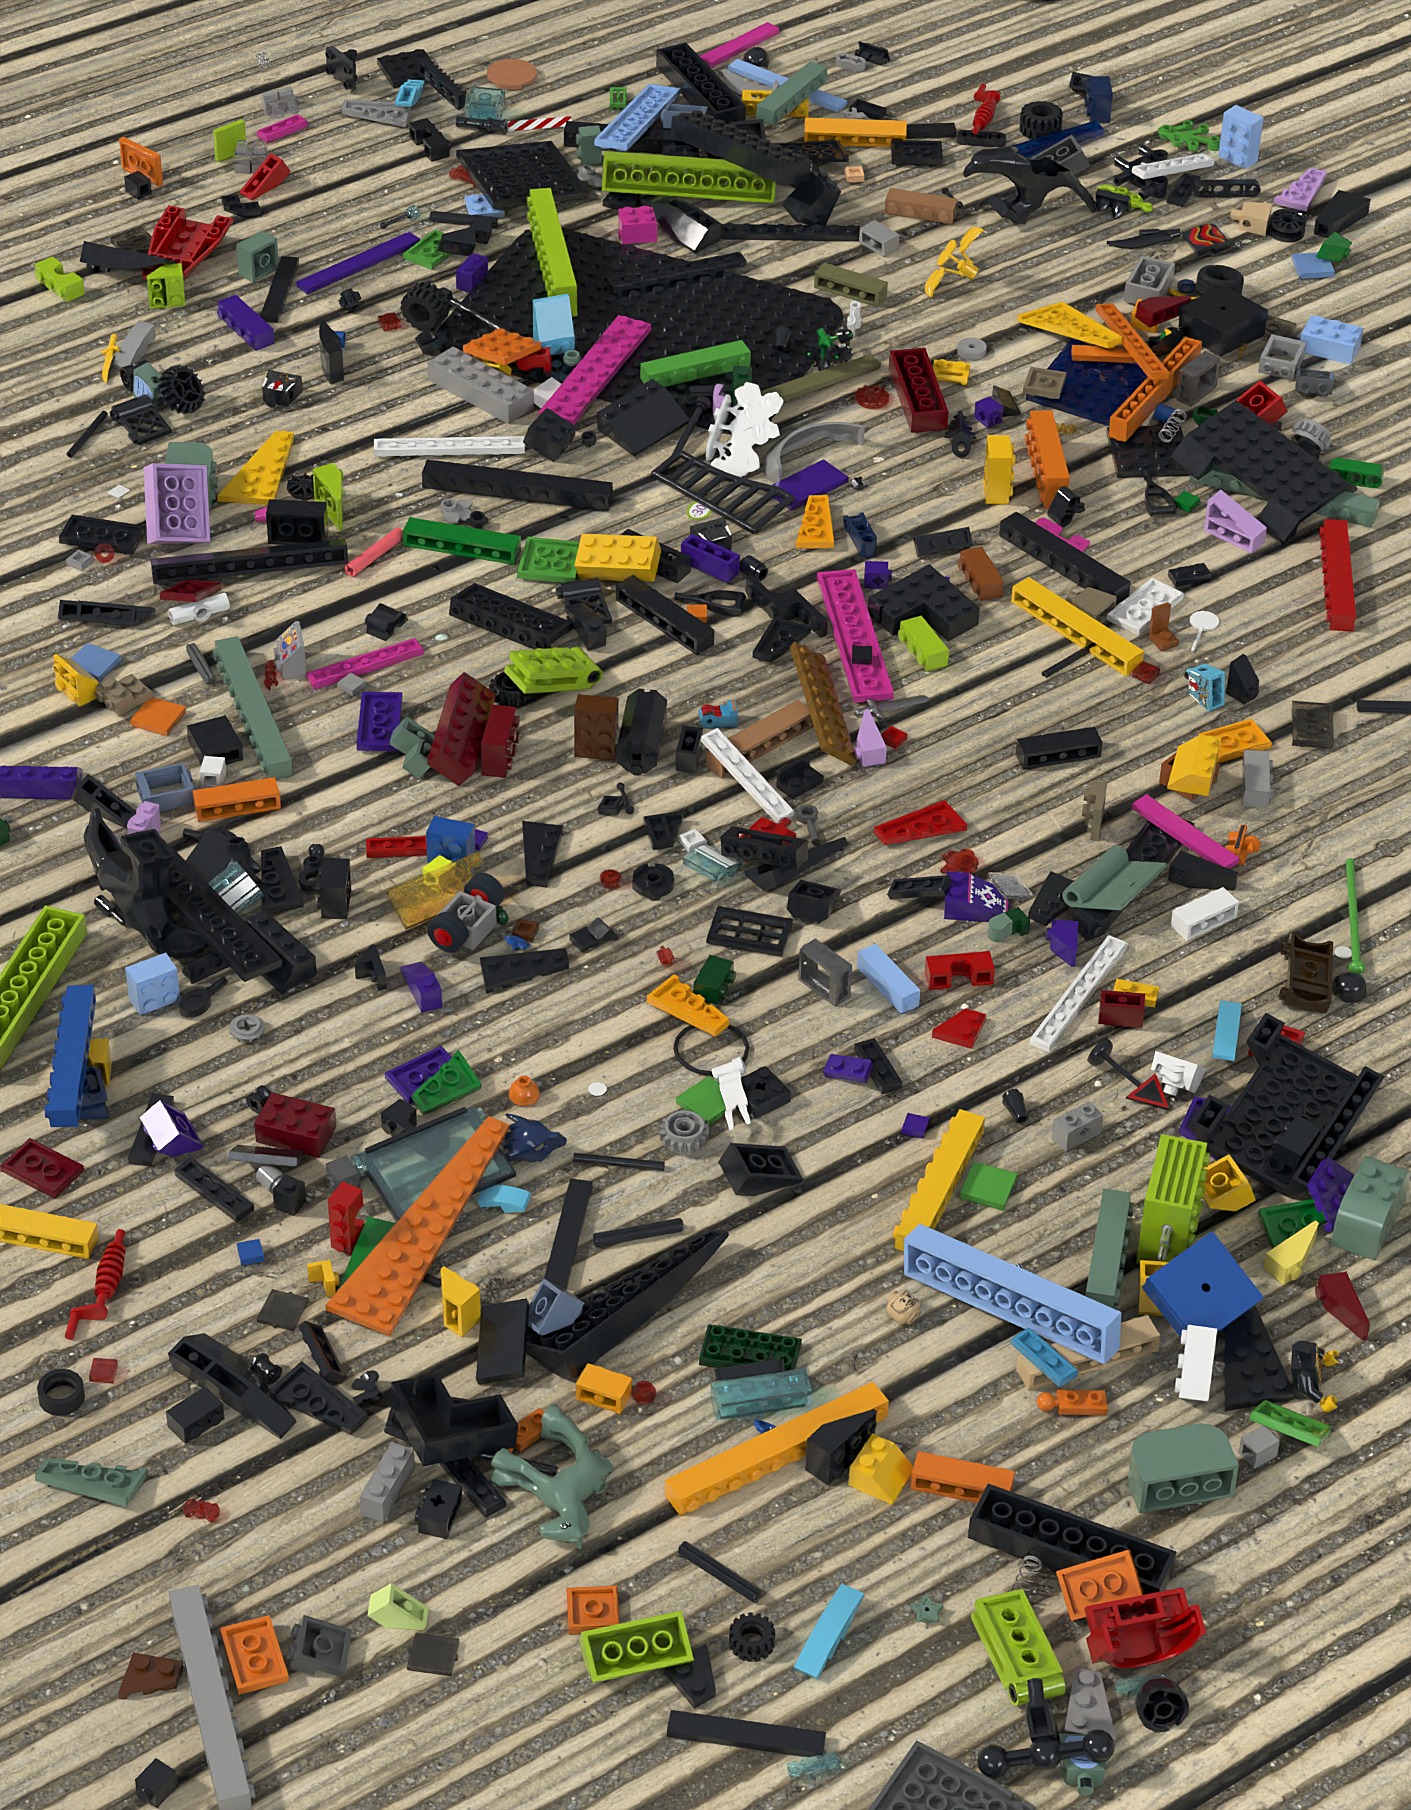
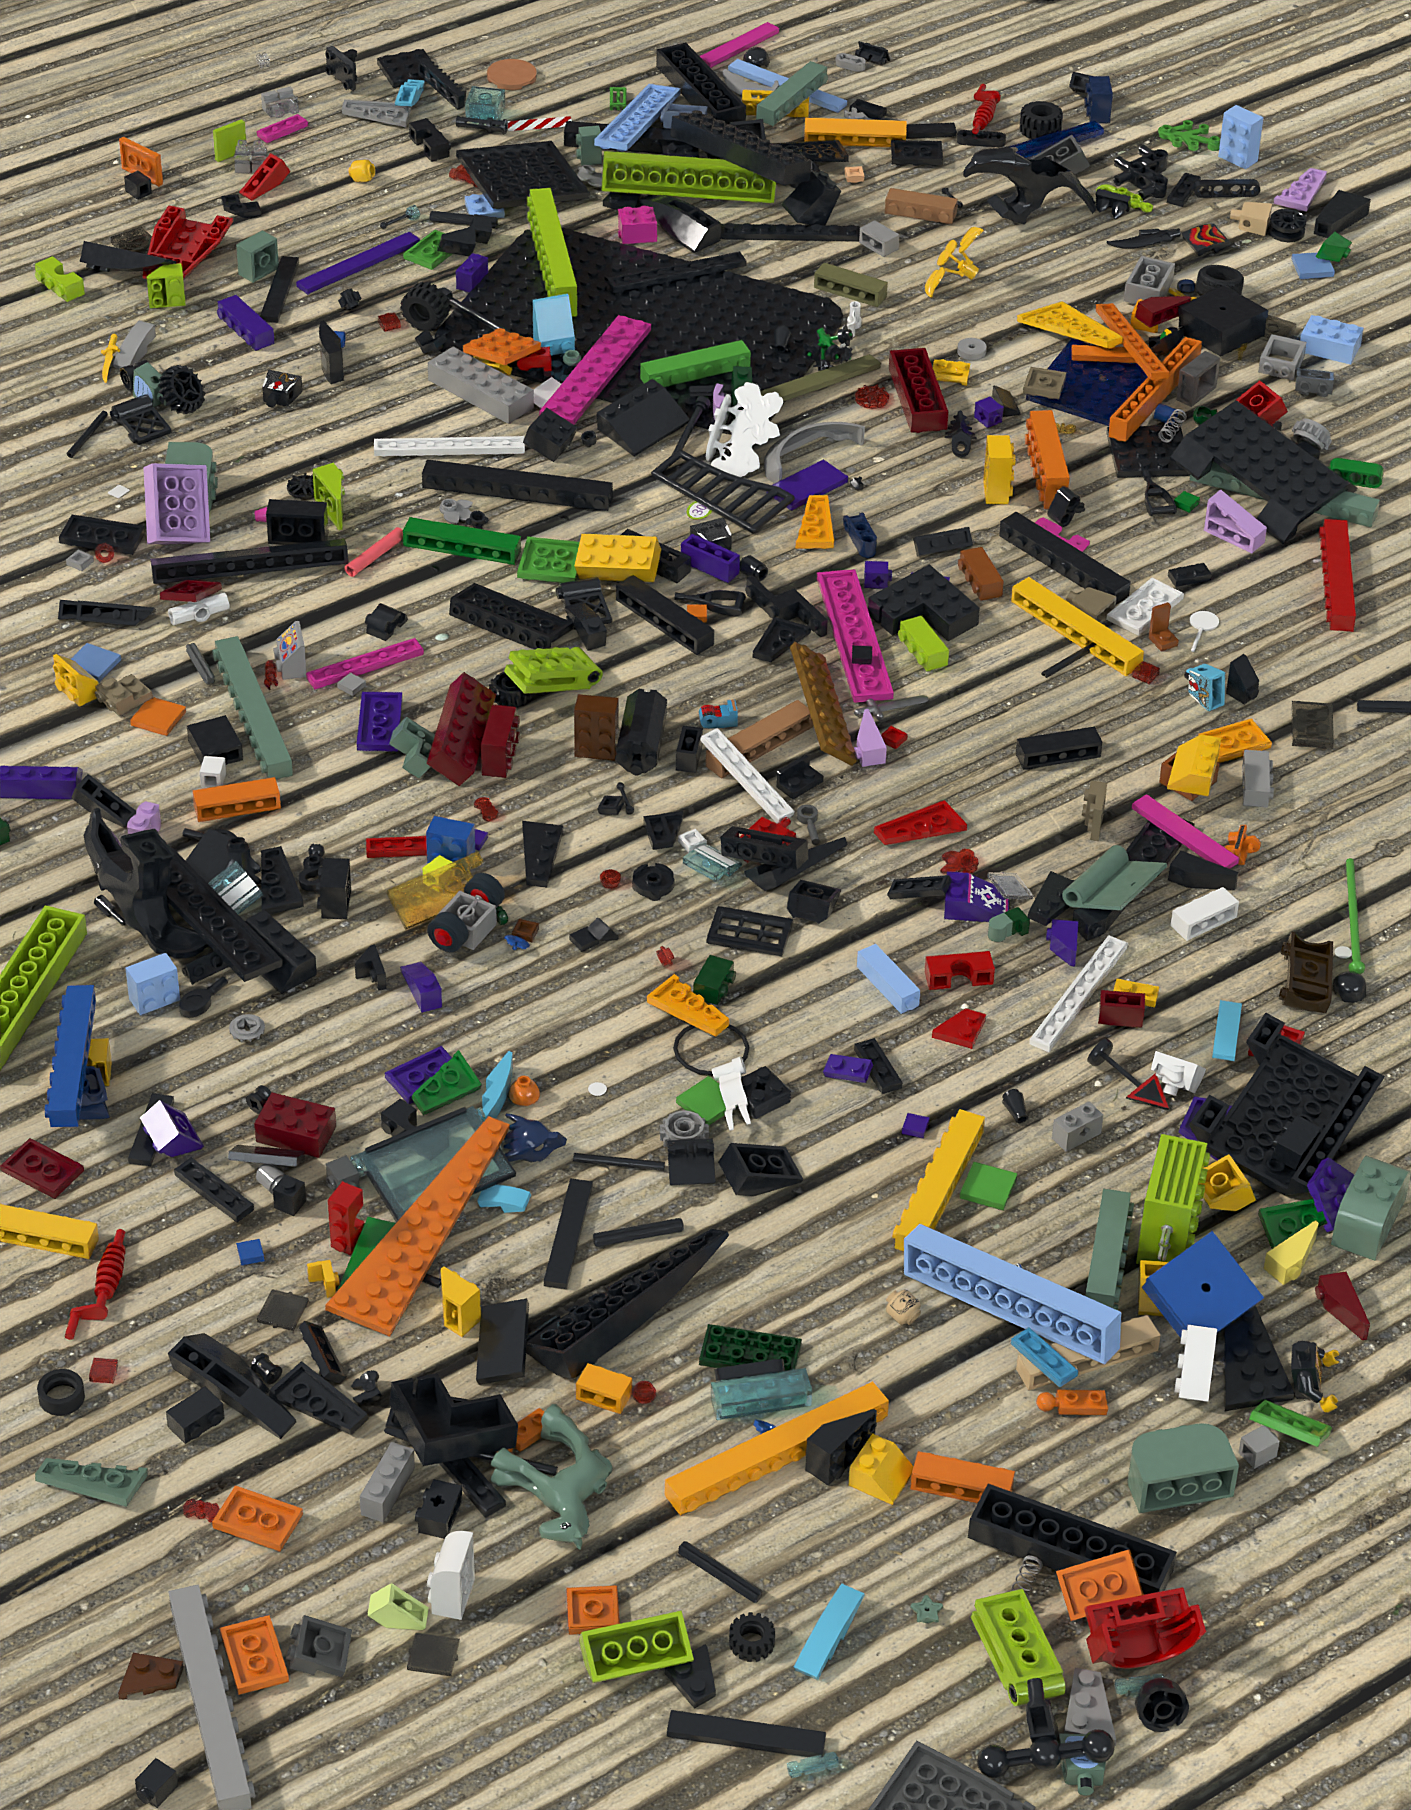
(166, 776): sand blue window -> none
(257, 1518): none -> orange plate
(262, 474): yellow wing -> none
(362, 171): none -> yellow head
(452, 1575): none -> white brick
(486, 808): none -> clear red piece
(497, 1087): none -> medium azure slope
(510, 968): black wing -> none
(553, 1308): sand blue slope -> none
(691, 1161): none -> black hinge
(833, 988): flat silver window -> none
(1173, 166): white tile -> none

